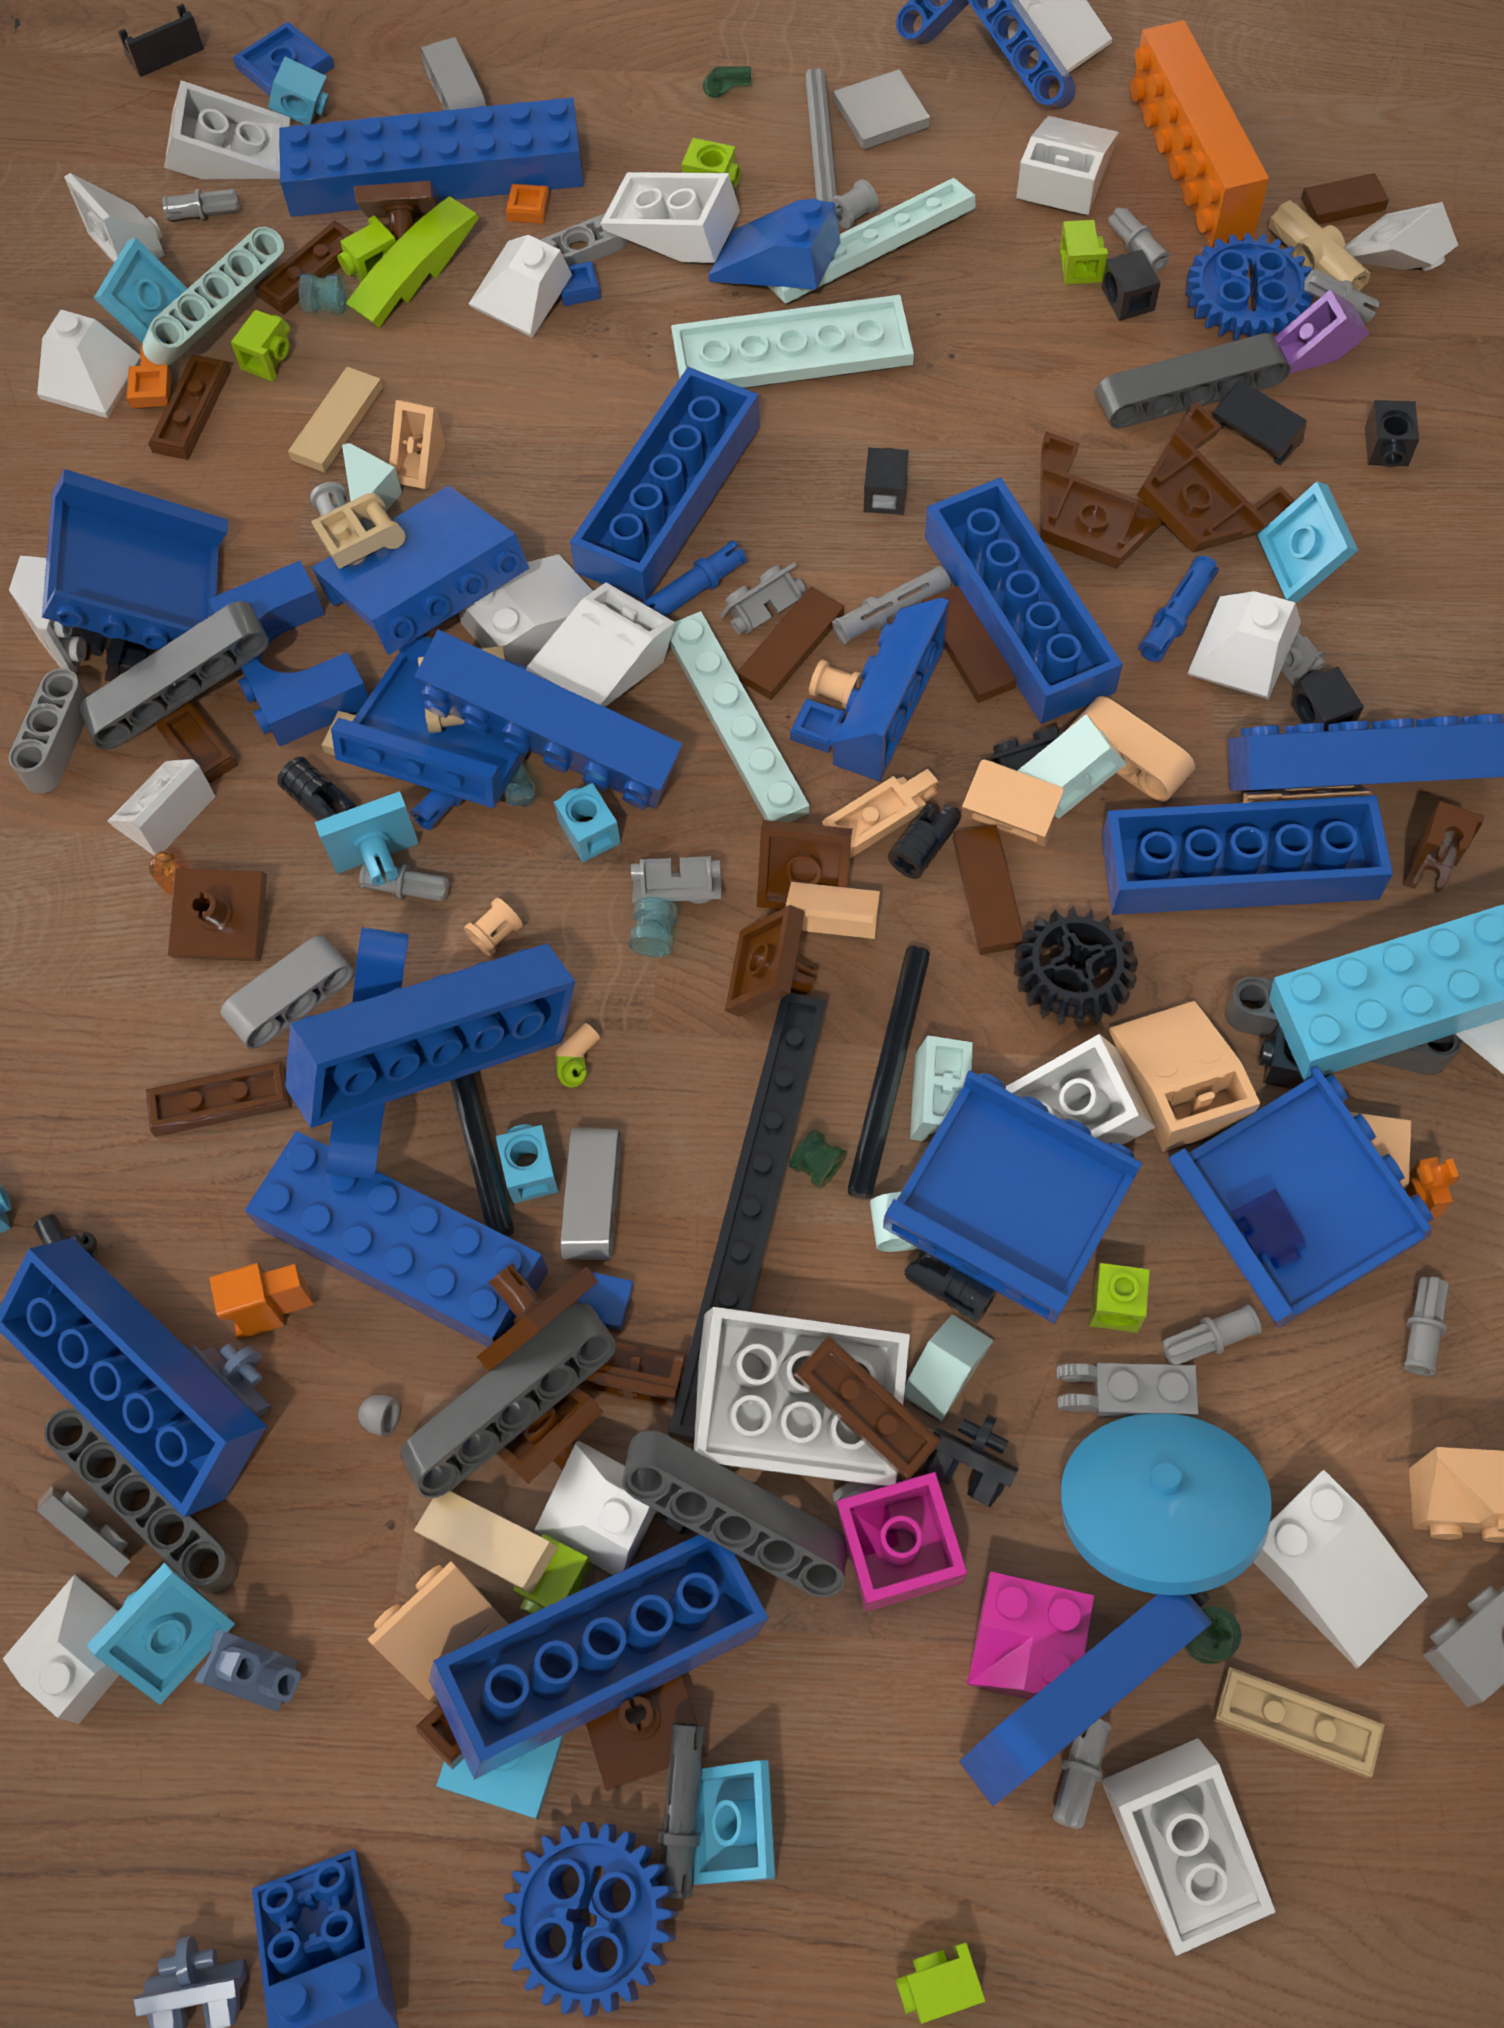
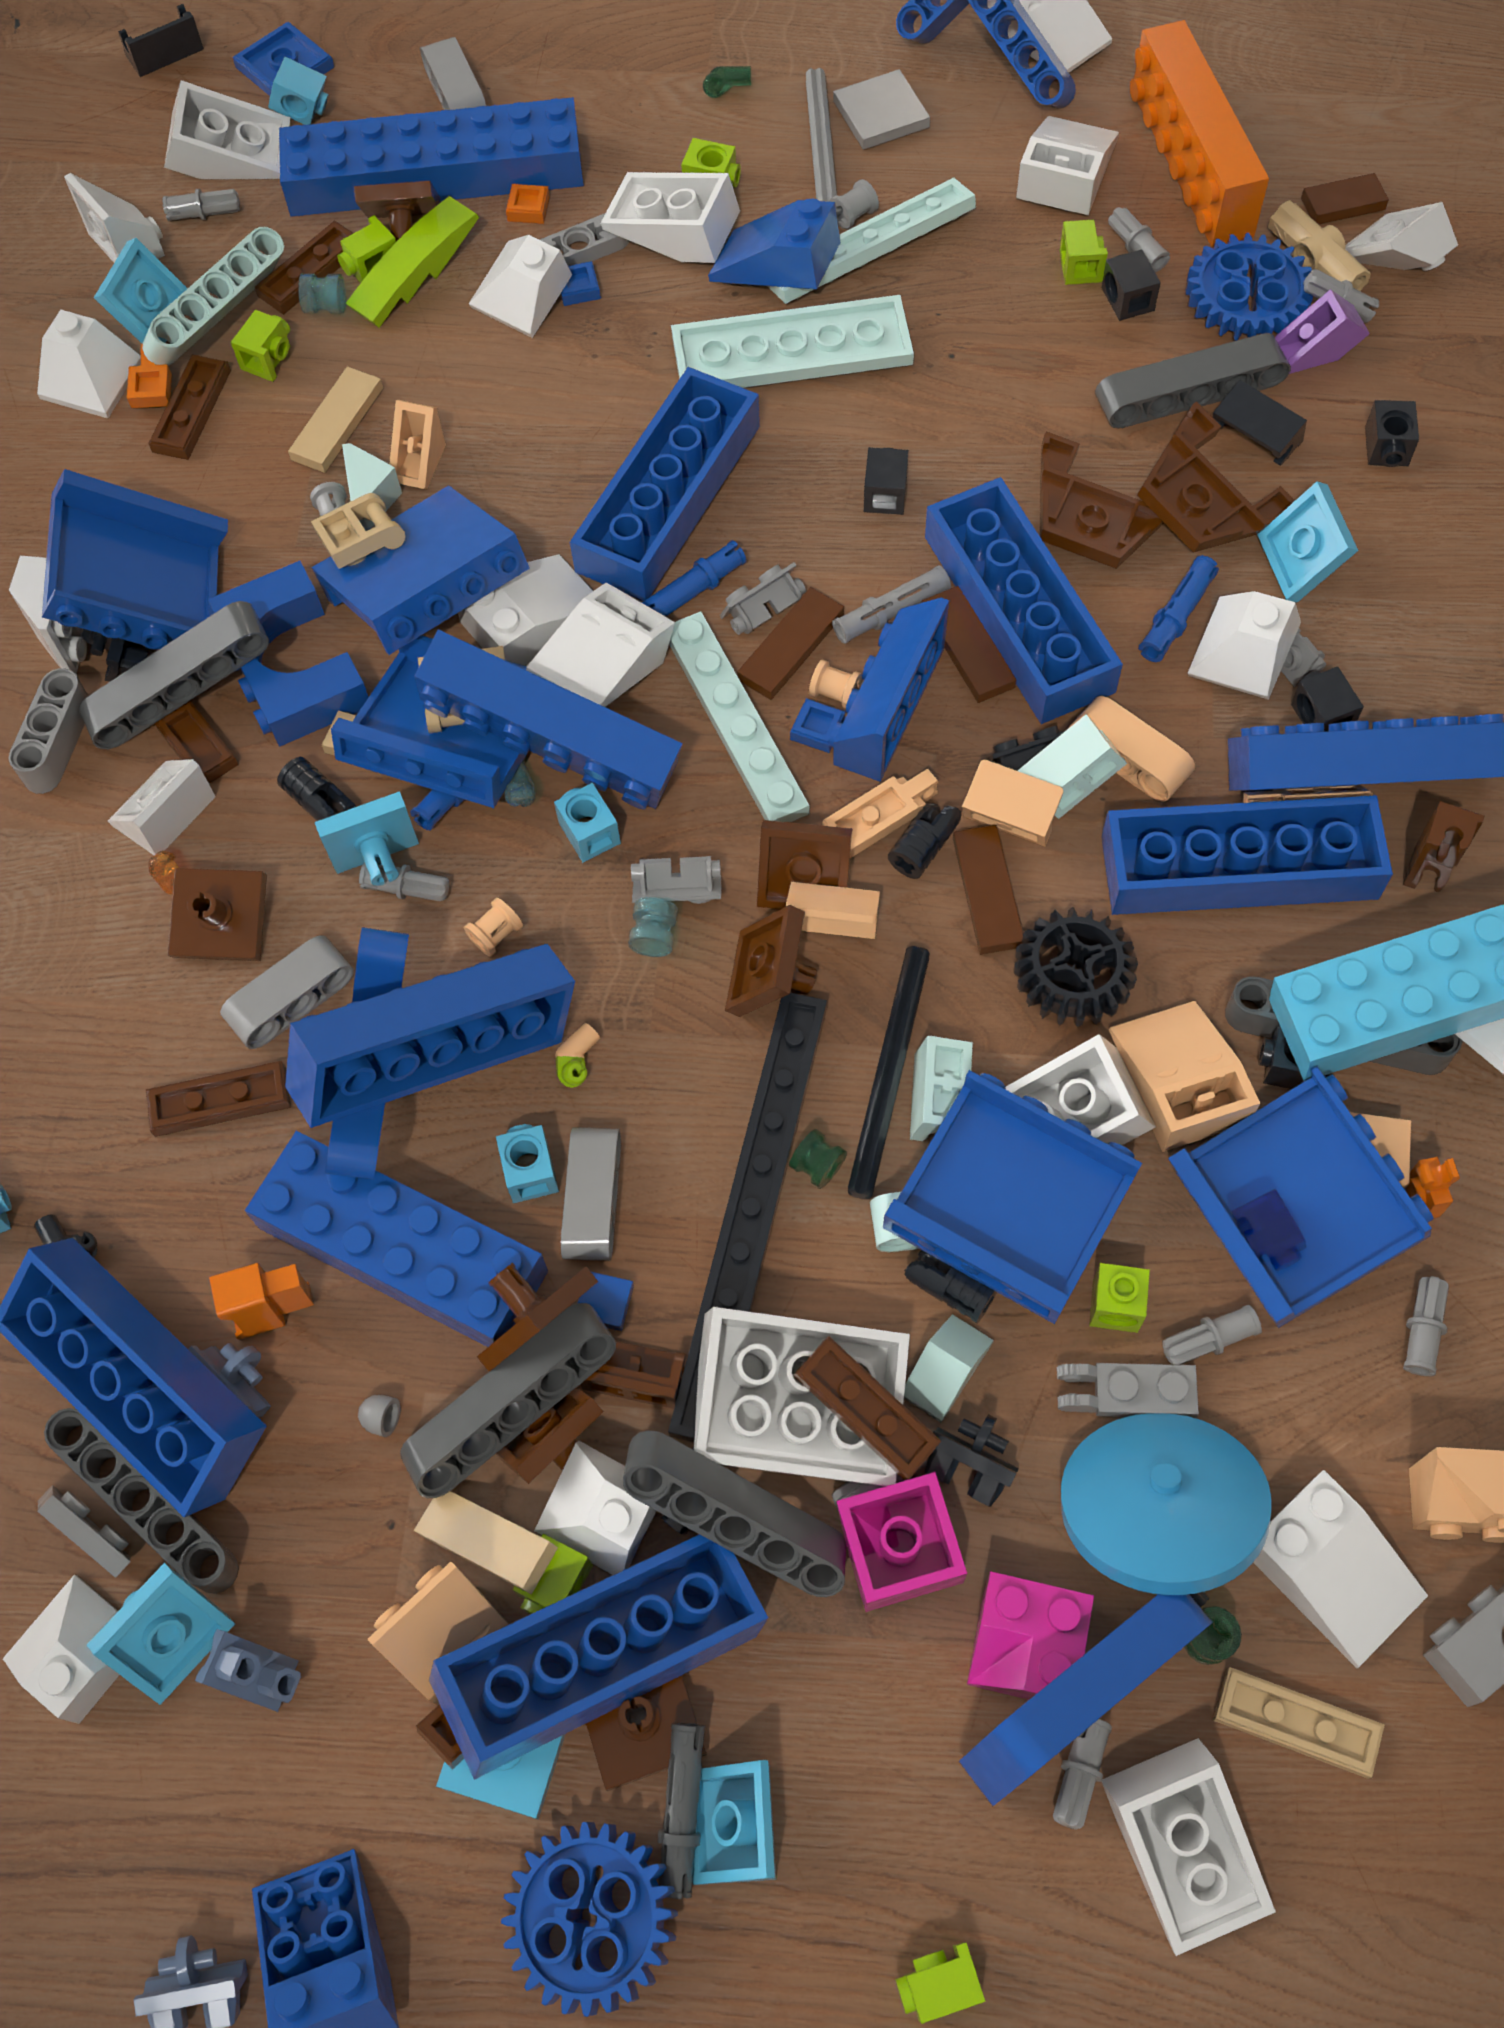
(481, 1155): black axle -> none

